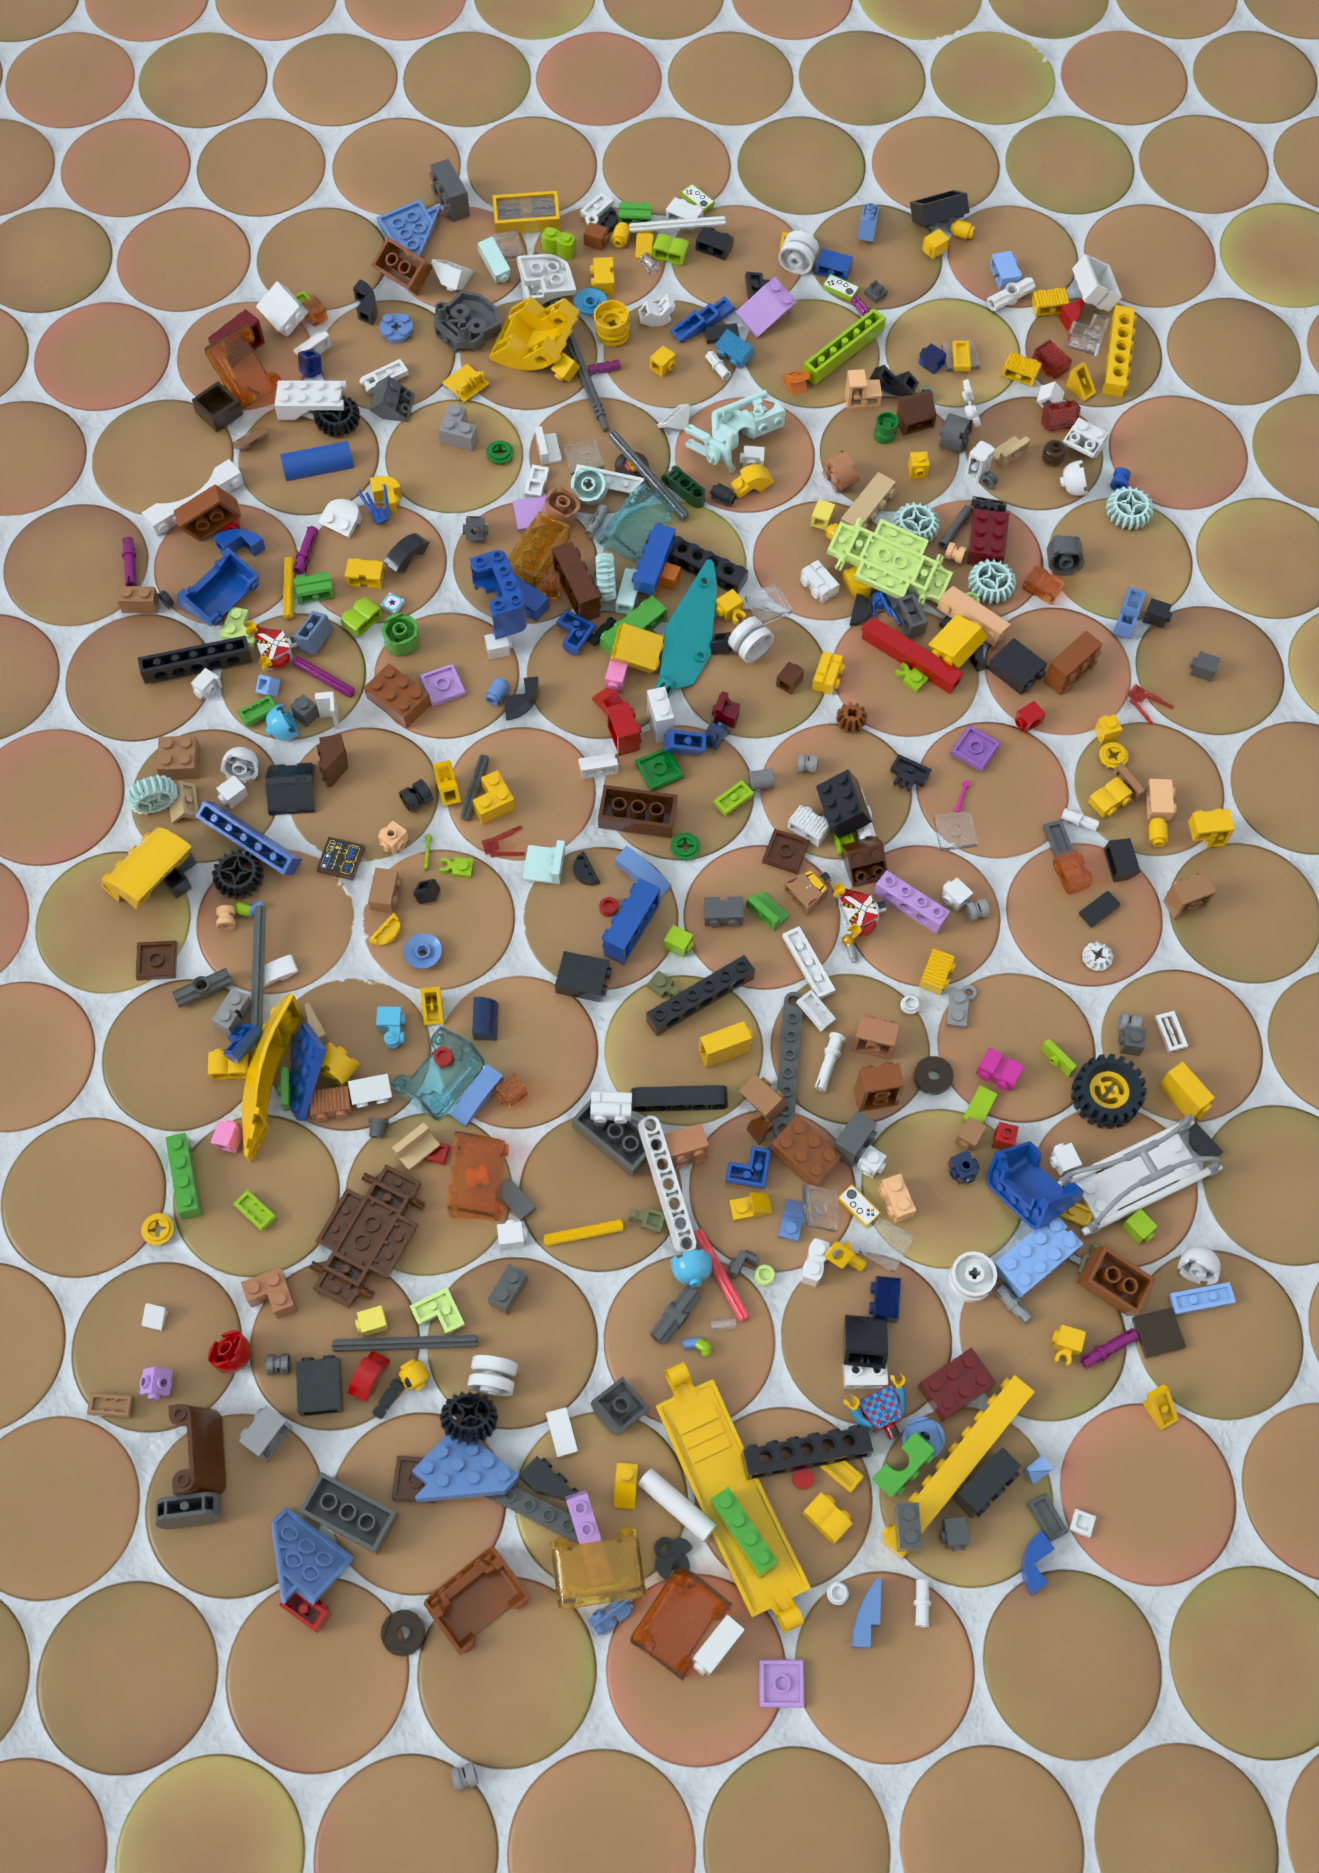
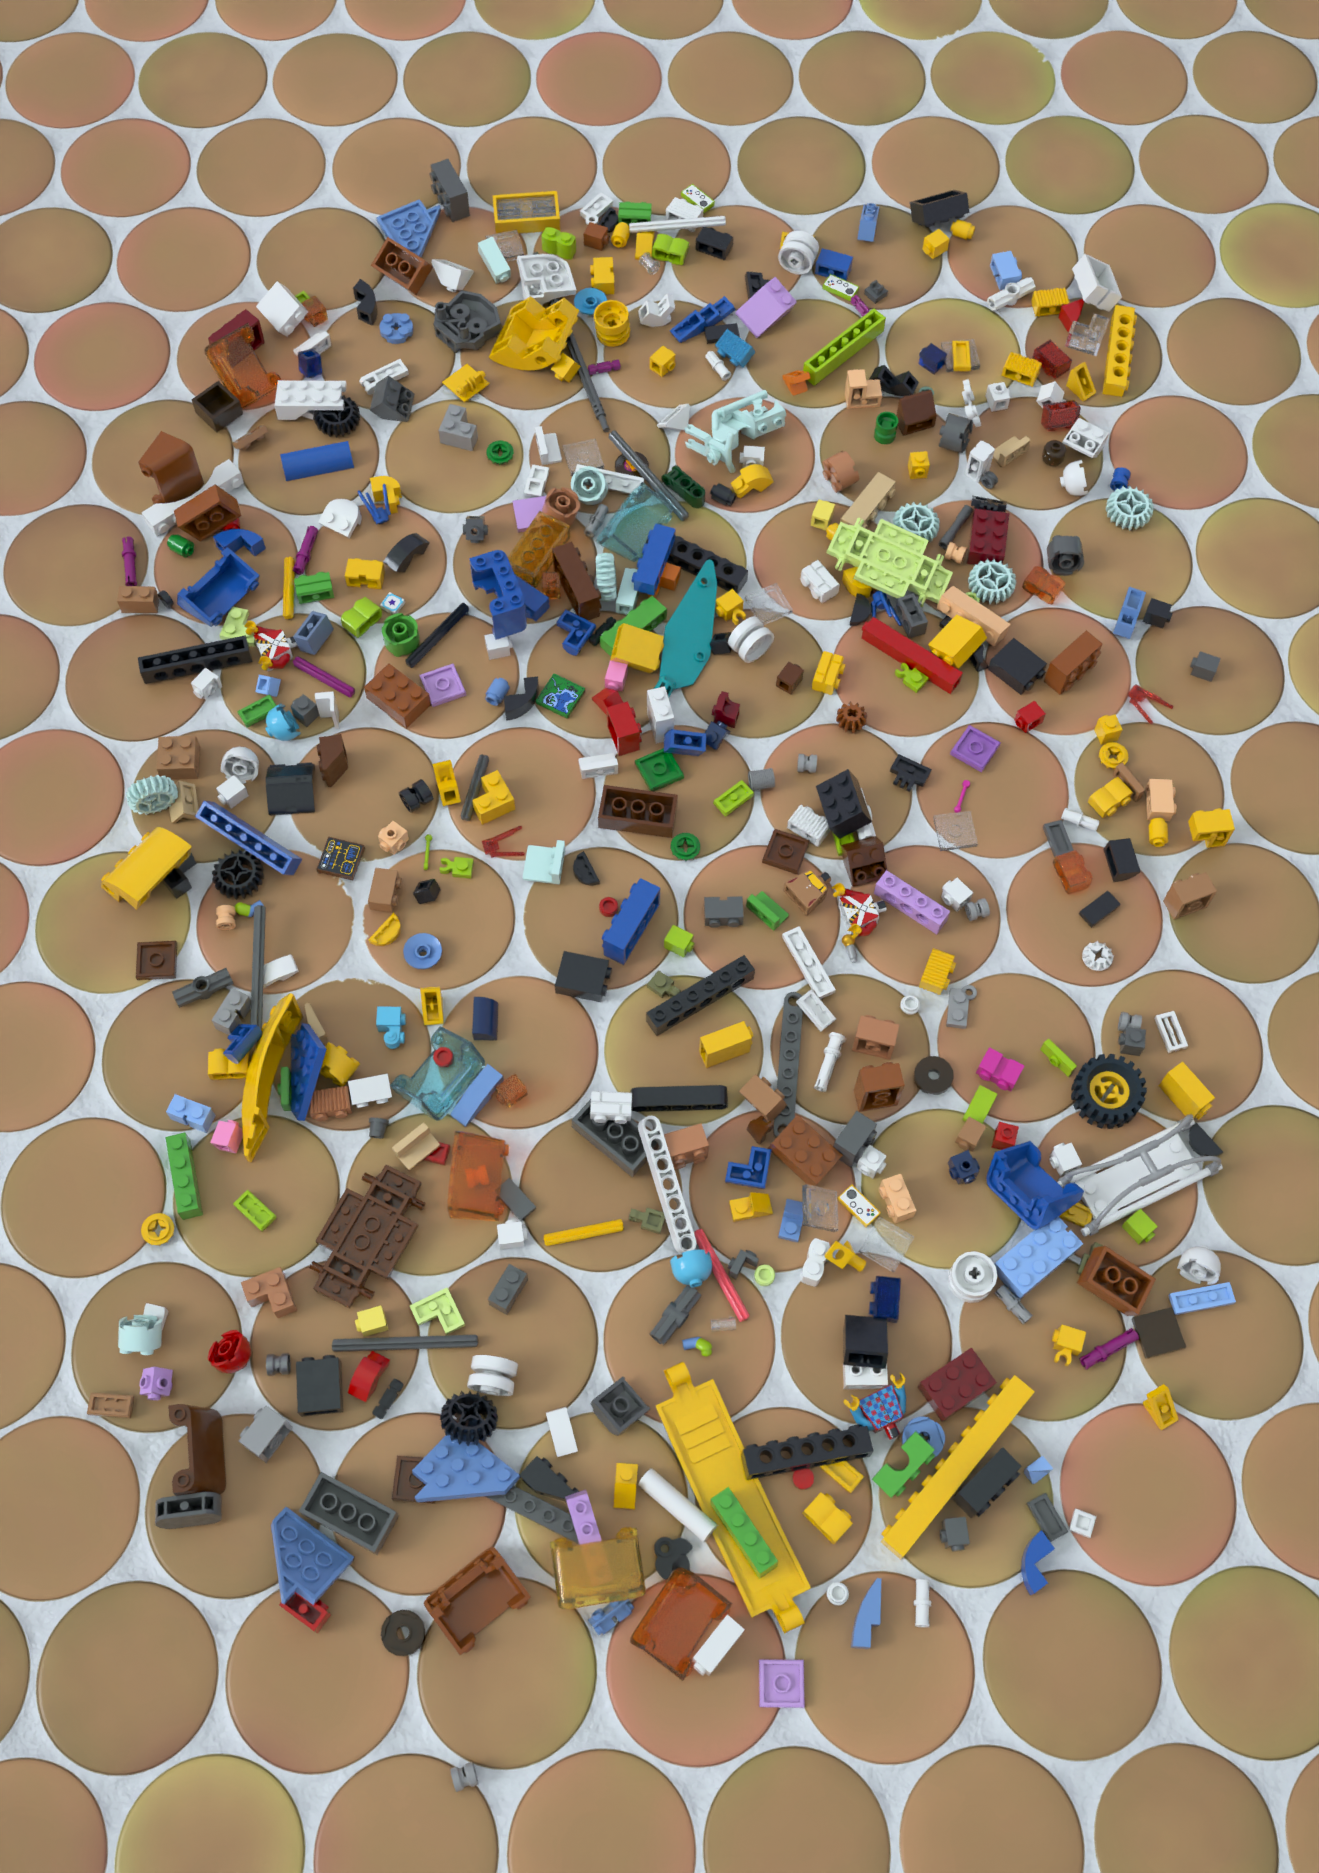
(140, 1334): none -> light aqua brick
(172, 467): none -> dark orange windscreen
(180, 545): none -> green brick
(198, 1115): none -> light blue piece
(413, 1375): yellow head -> none
(436, 635): none -> black axle
(560, 695): none -> tile
(638, 868): medium blue slope -> none
(907, 1527): dark grey brick -> none
(998, 396): none -> white brick

